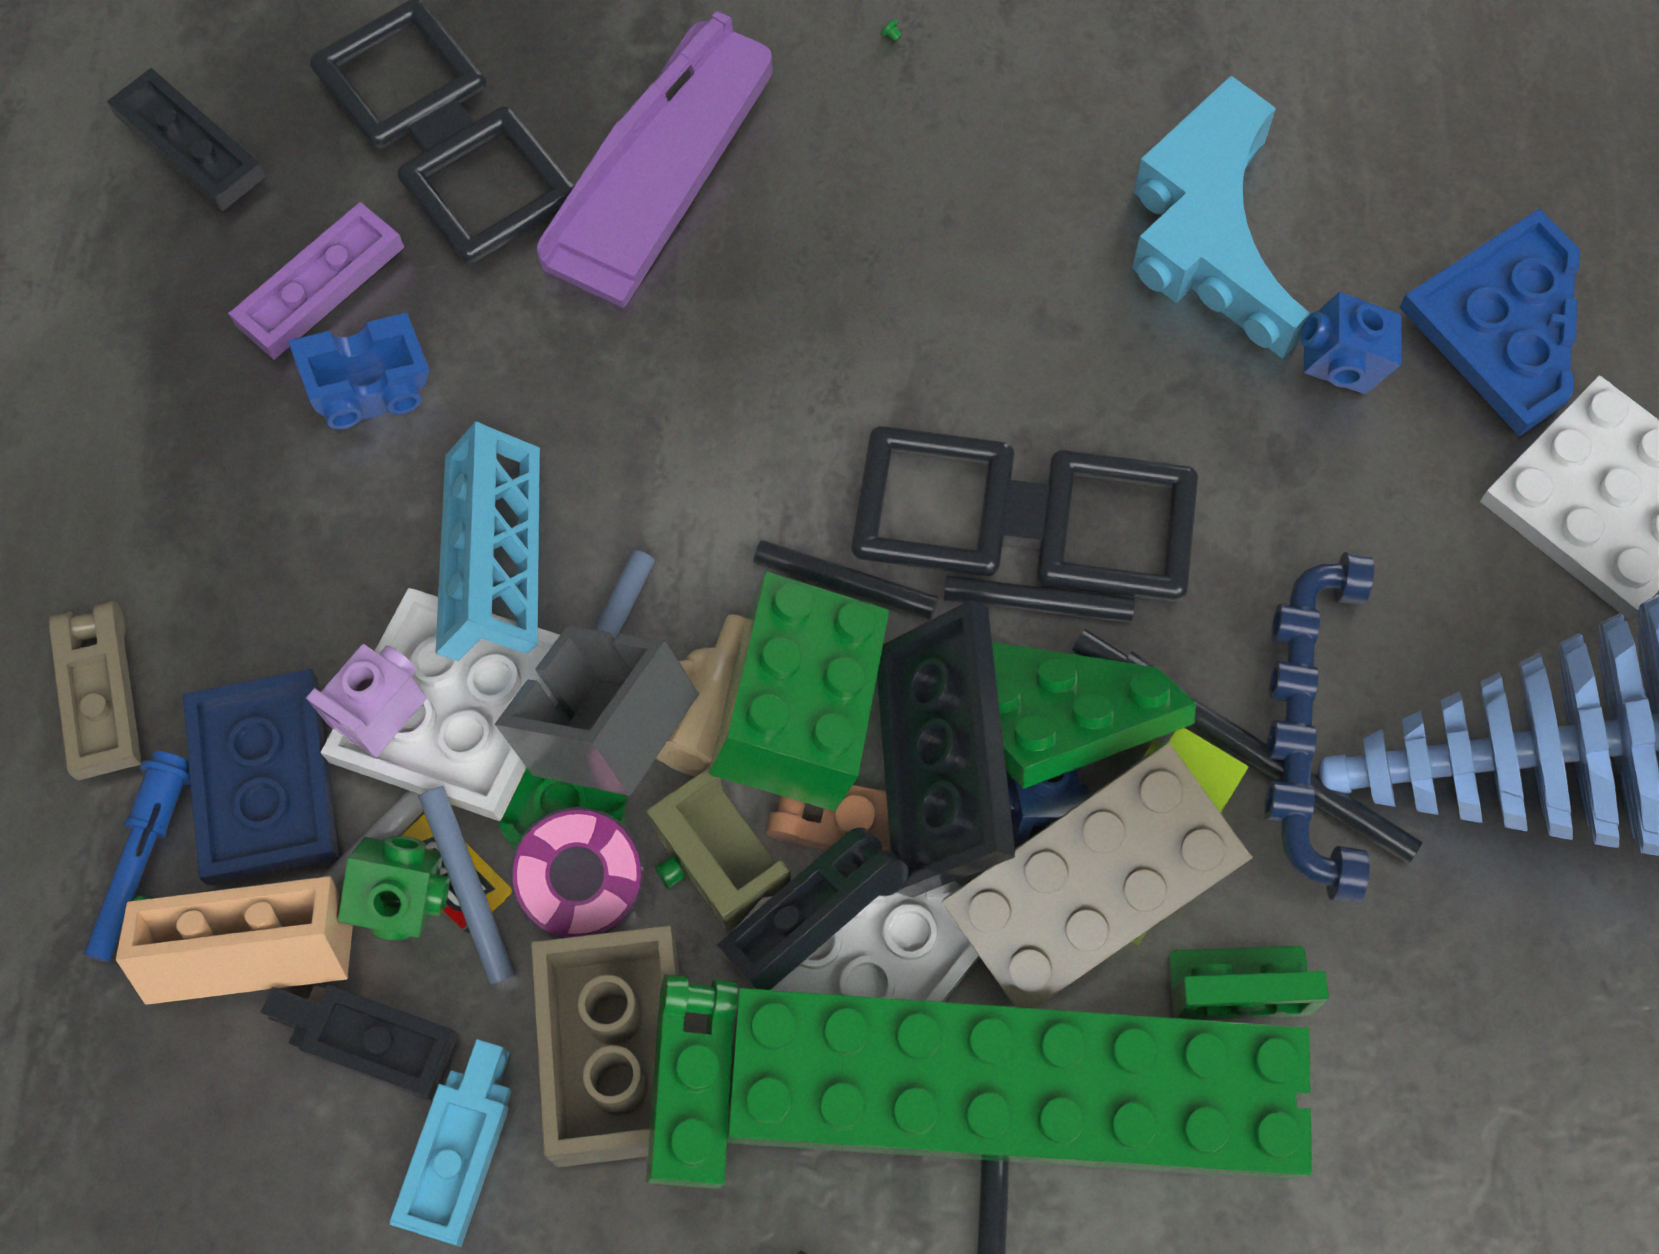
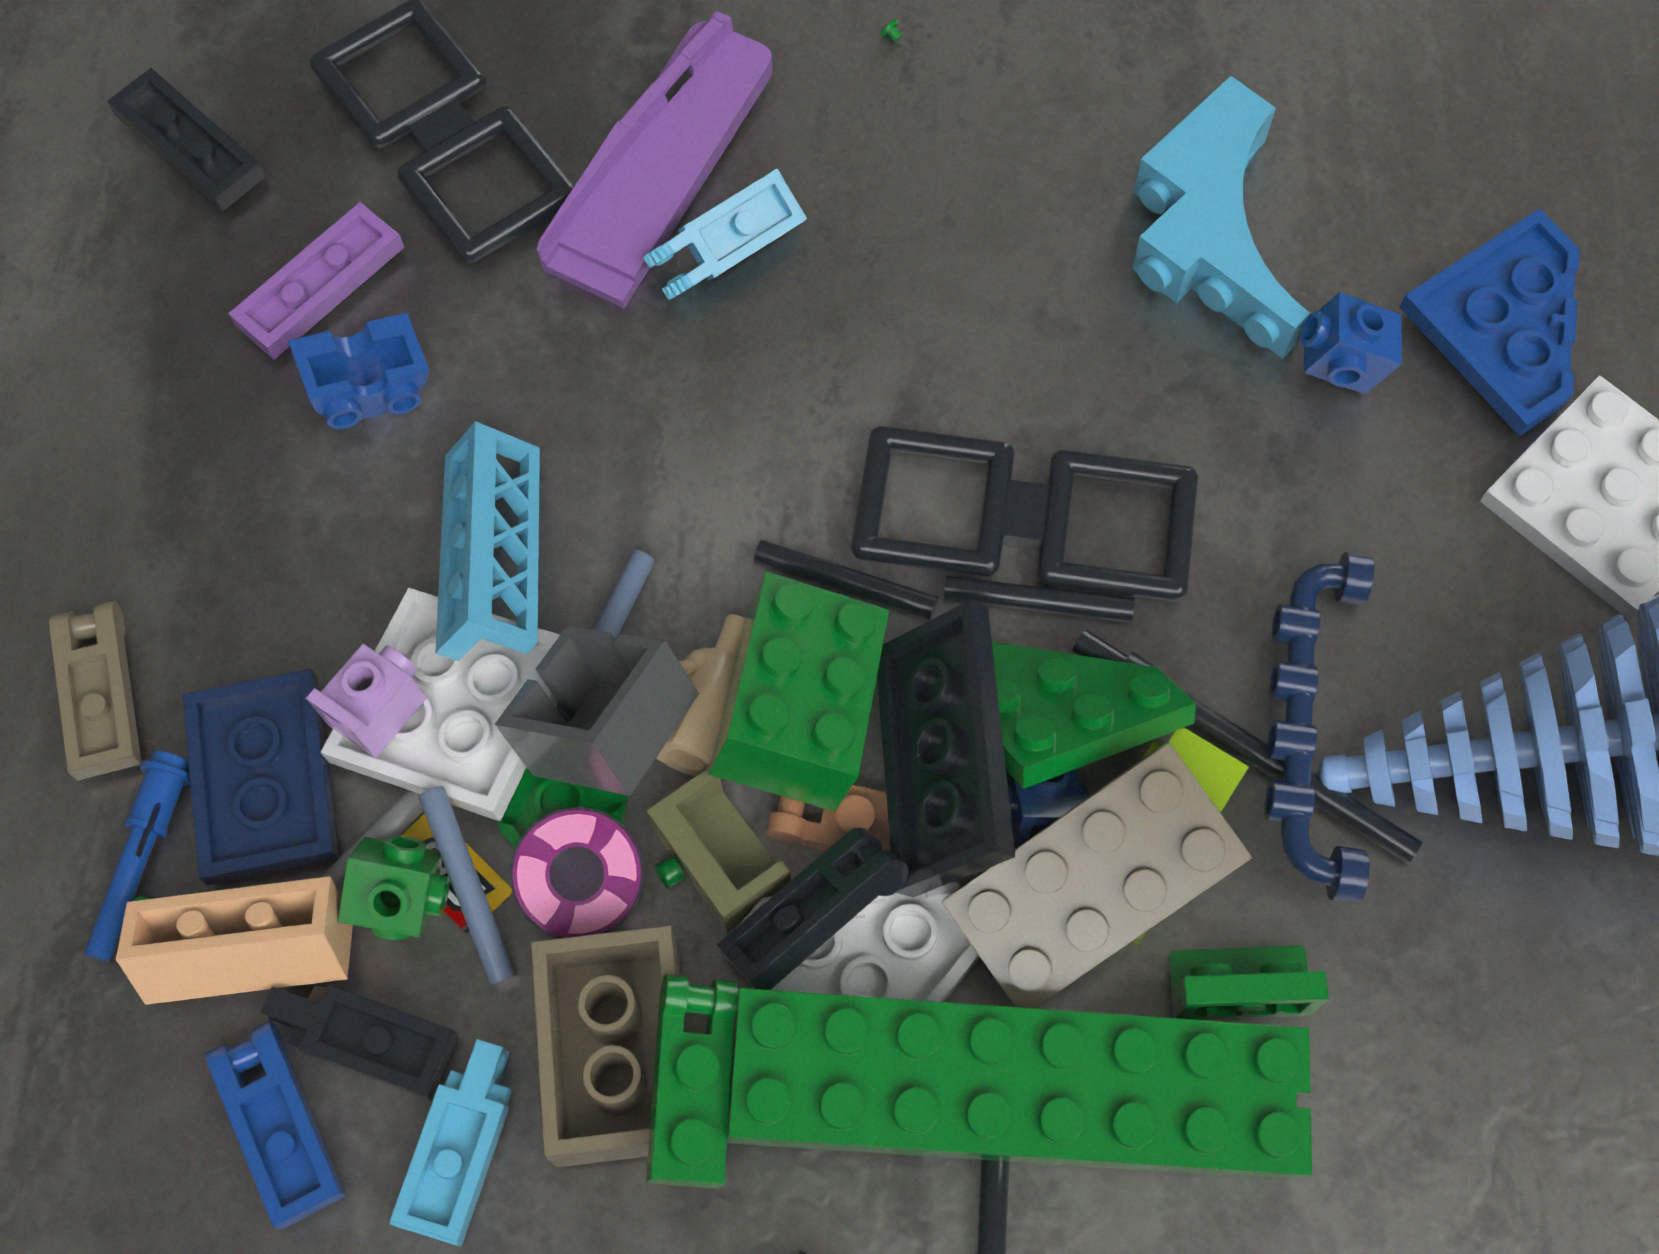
(275, 1127): none -> blue plate
(731, 231): none -> medium azure hinge

